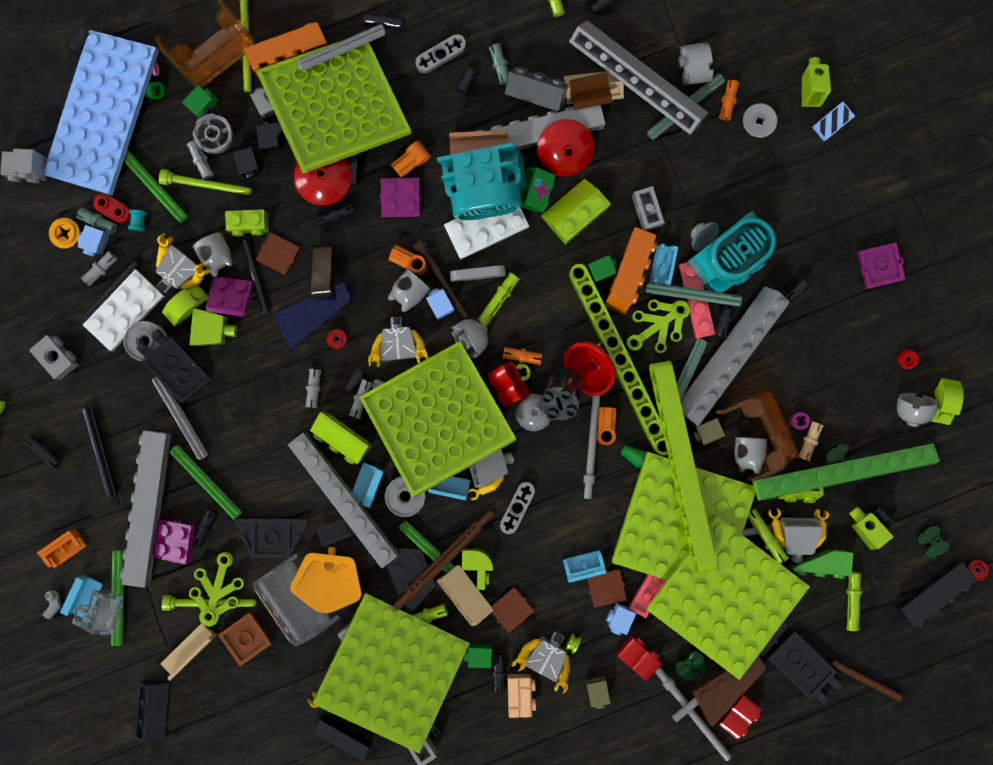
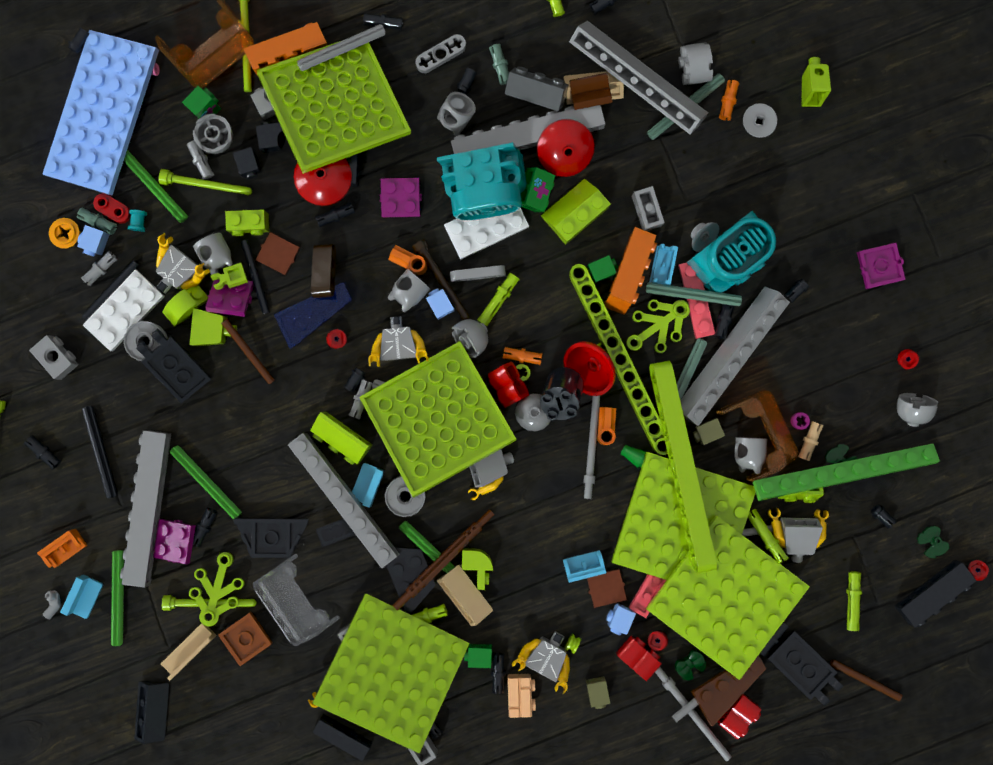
(23, 165): light grey brick -> none
(101, 613): clear brick -> none
(159, 88): green bush -> none
(181, 420): light grey axle -> none
(233, 276): none -> lime plate
(247, 351): none -> reddish brown bar
(313, 388): light grey pin -> none
(327, 582): light orange animal -> none
(415, 156): orange piece -> none
(452, 487): medium azure panel -> none
(456, 112): none -> light grey piece
(470, 141): nougat panel -> none
(511, 609): copper piece -> none
(515, 523): light grey beam -> none
(657, 640): none -> red tile
(826, 562): bright green slope -> none
(833, 121): light blue tile -> none
(875, 535): lime torso -> none
(950, 400): lime brick -> none

